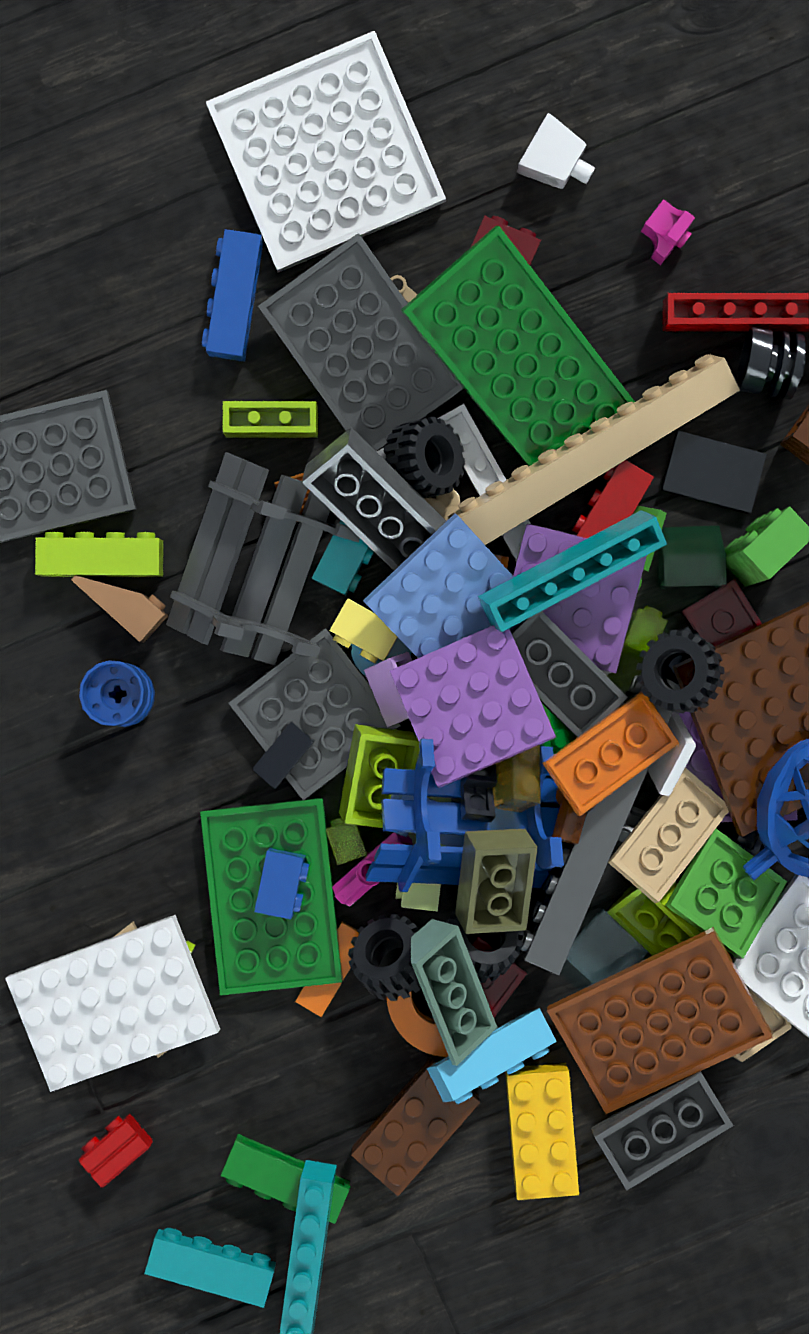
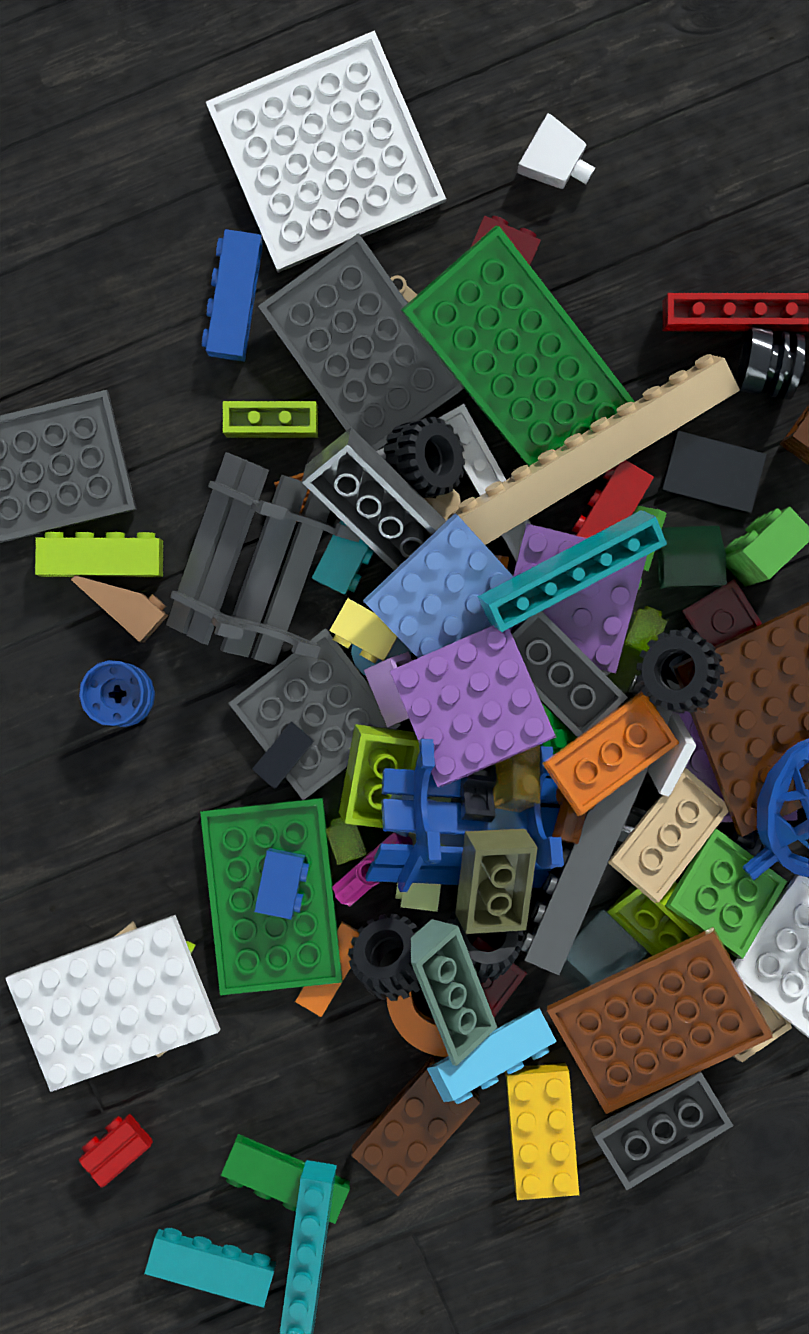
(667, 229): dark pink brick -> none

